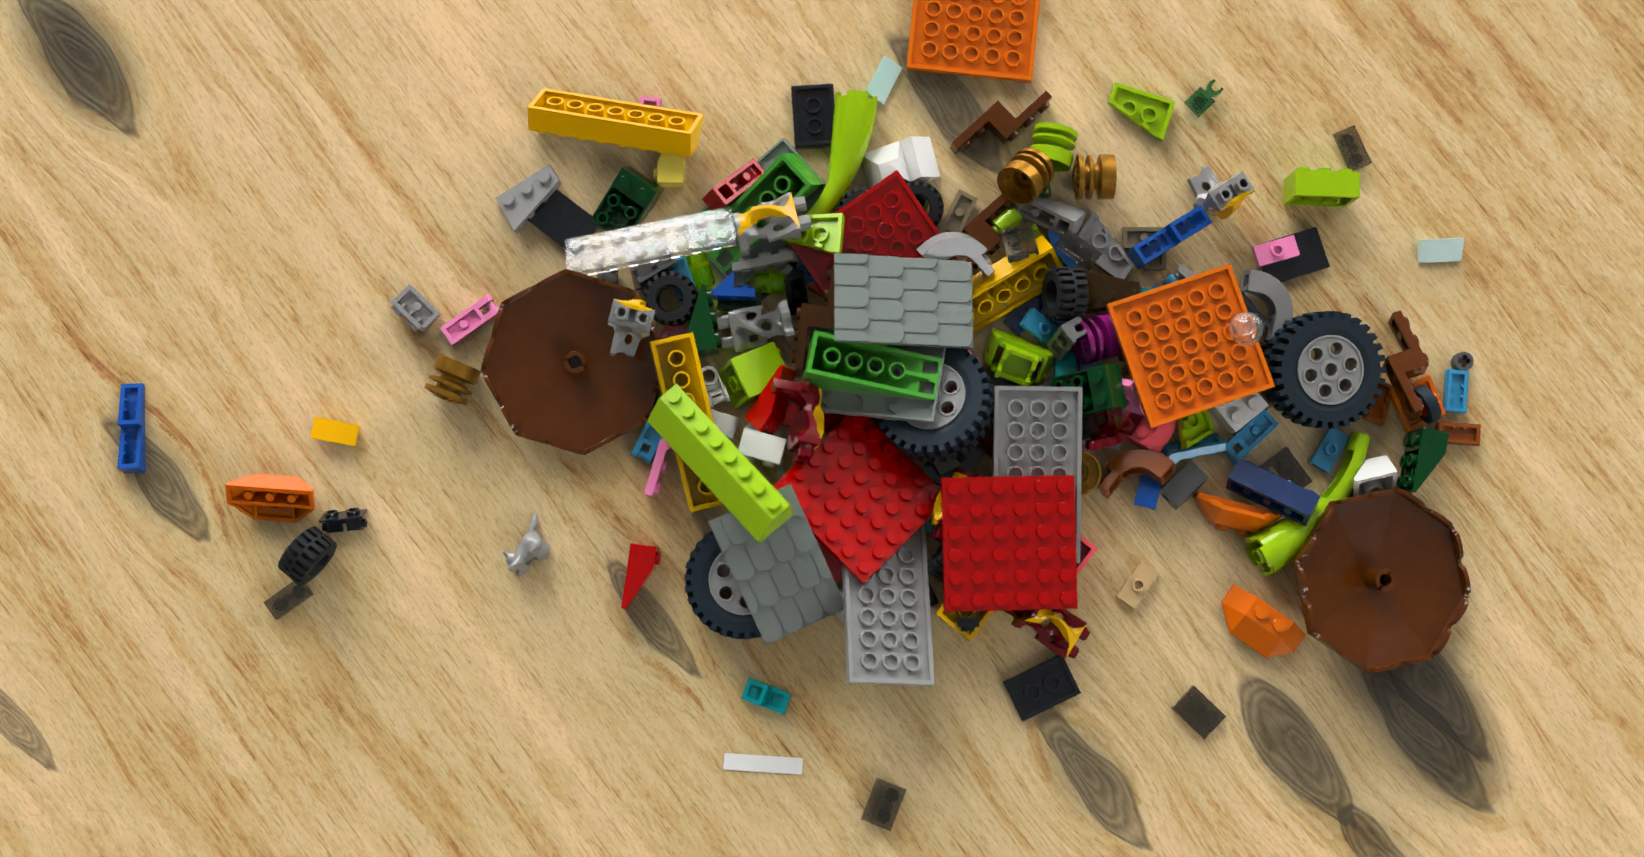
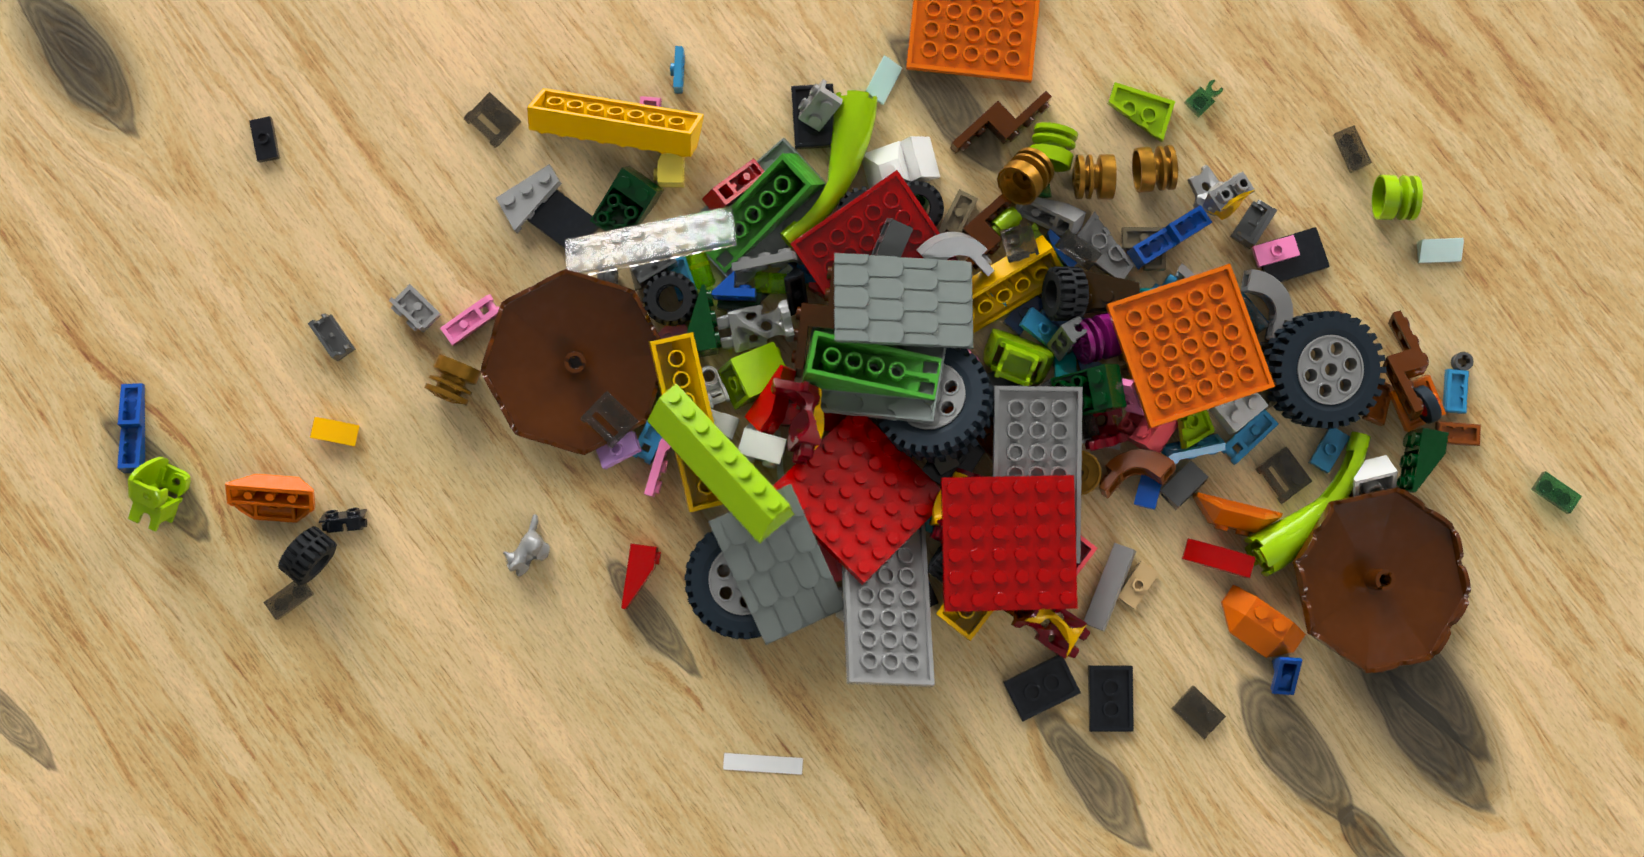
(146, 494): none -> lime piece
(264, 139): none -> black plate
(332, 336): none -> dark grey hinge
(497, 114): none -> clear smoke plate
(614, 414): none -> clear smoke plate
(622, 450): none -> lavender plate
(629, 318): light grey hips -> none
(677, 69): none -> dark azure plate
(766, 696): teal slope -> none
(777, 214): light grey hips -> none
(819, 106): none -> light grey bracket
(825, 233): lime wing -> none
(883, 804): clear smoke plate -> none
(892, 239): none -> dark grey hinge
(967, 624): black plate -> none
(1109, 586): none -> light grey tile
(1110, 698): none -> black tile
(1156, 167): none -> pearl gold wheel
(1219, 558): none -> red slope
(1246, 329): clear hair -> none
(1253, 223): none -> dark grey hinge
(1272, 492): dark blue brick -> none
(1285, 675): none -> blue slope
(1321, 187): lime brick -> none
(1397, 197): none -> lime wheel
(1556, 492): none -> clear green plate

